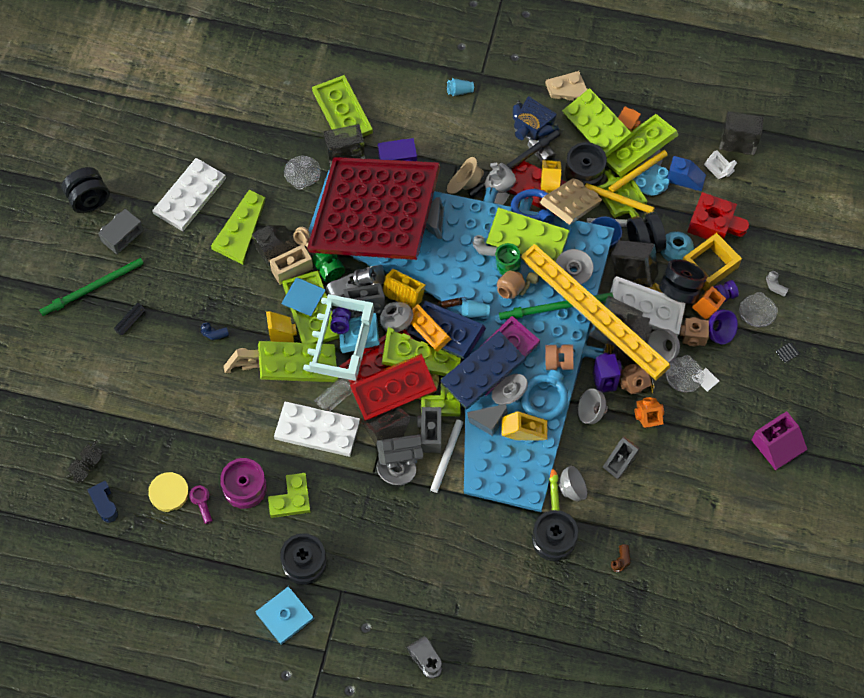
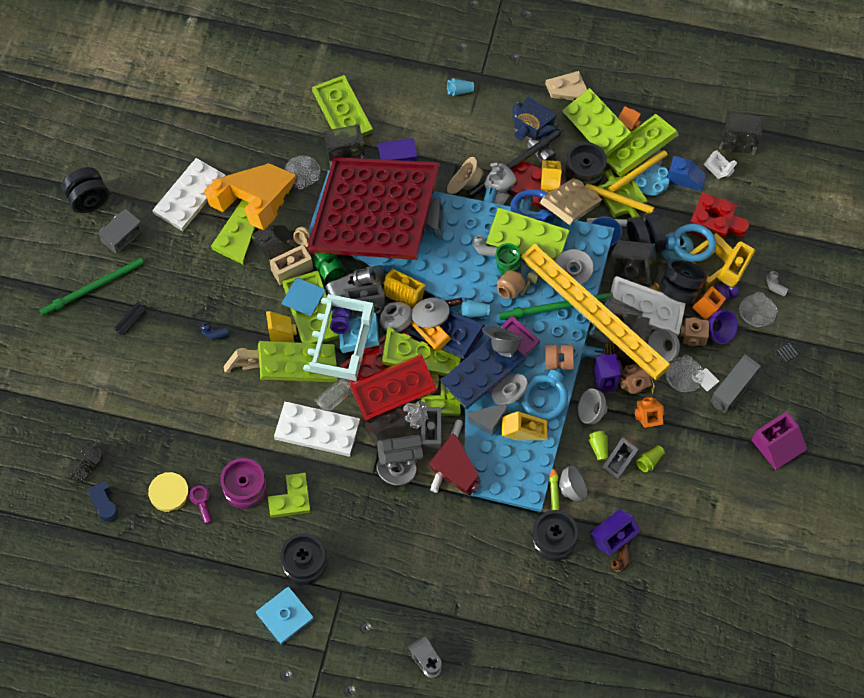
(260, 186): none -> light orange wedge
(416, 414): none -> clear tile
(430, 312): none -> light grey dish
(455, 466): none -> dark red slope
(503, 340): none -> dark grey piece
(599, 444): none -> lime cone
(614, 532): none -> dark purple brick
(649, 459): none -> lime cone
(673, 242): none -> dark azure piece
(735, 384): none -> dark grey slope
(736, 264): none -> yellow brick

